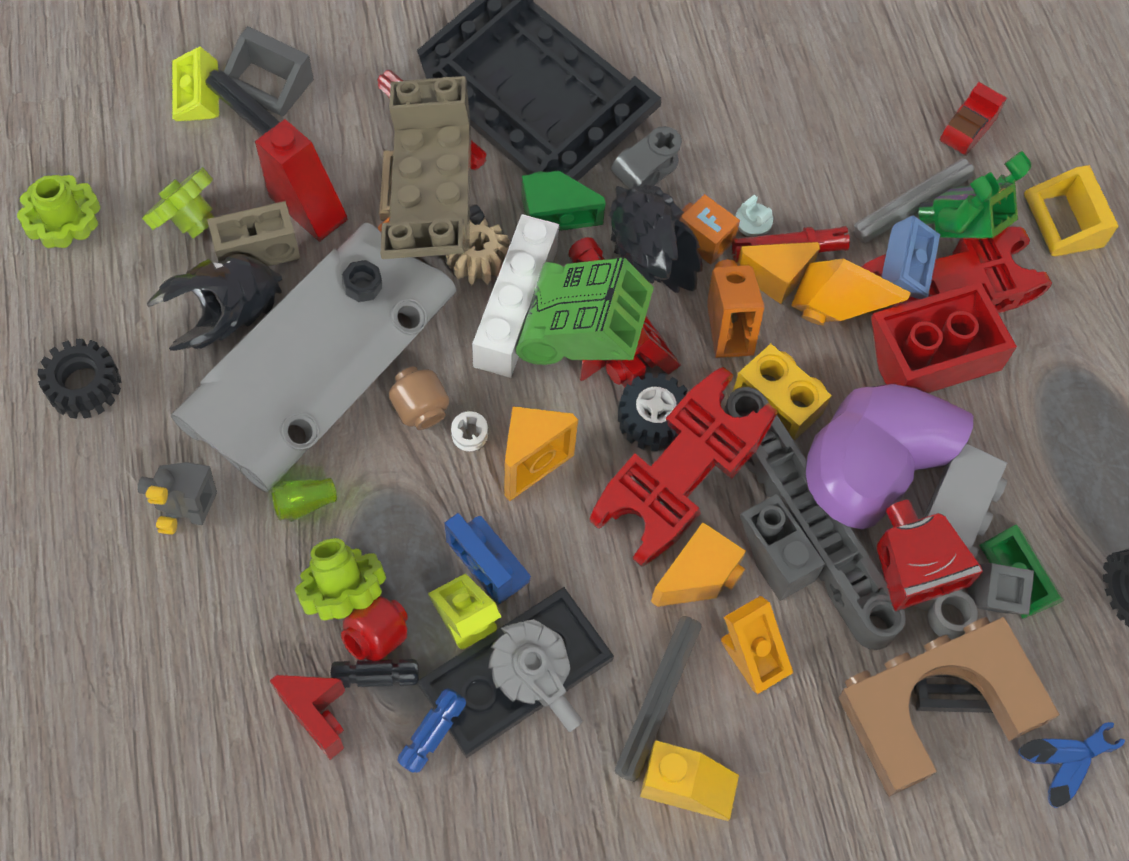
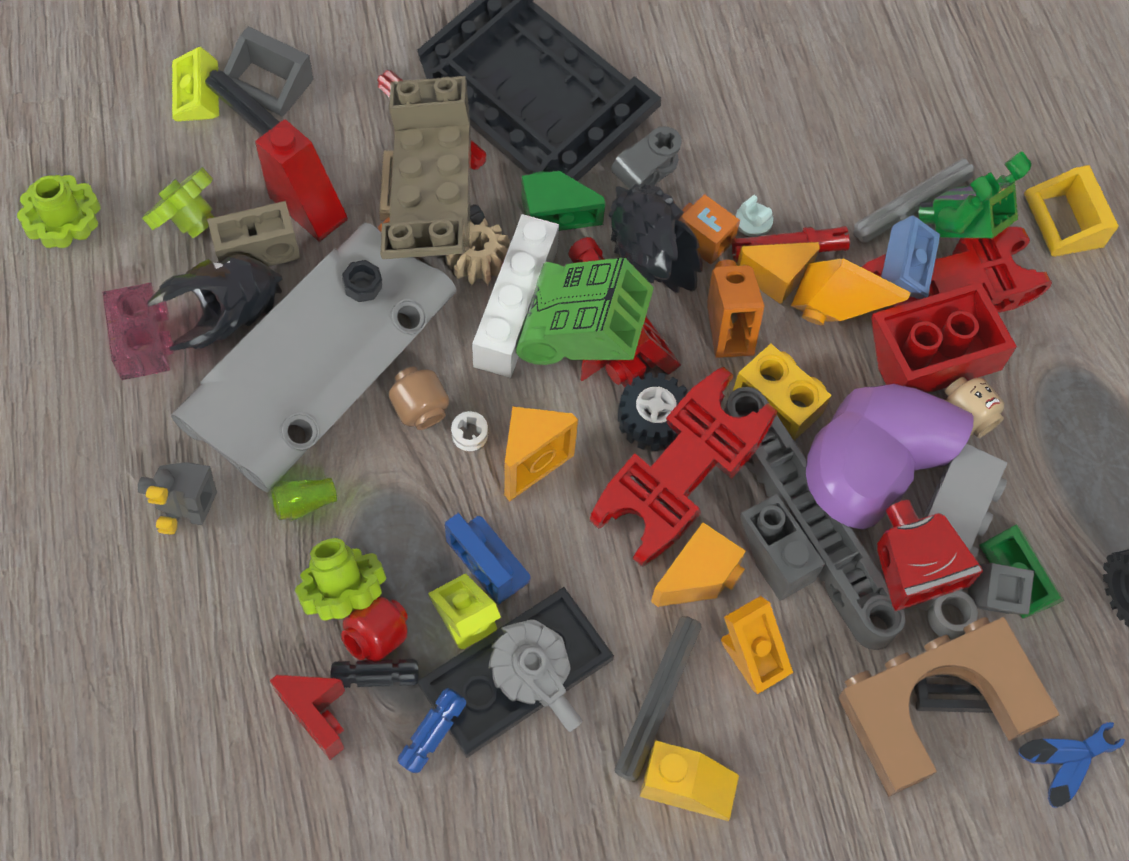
(74, 359): black tyre -> none
(131, 332): none -> clear pink brick
(973, 119): red leg -> none
(980, 400): none -> tan head

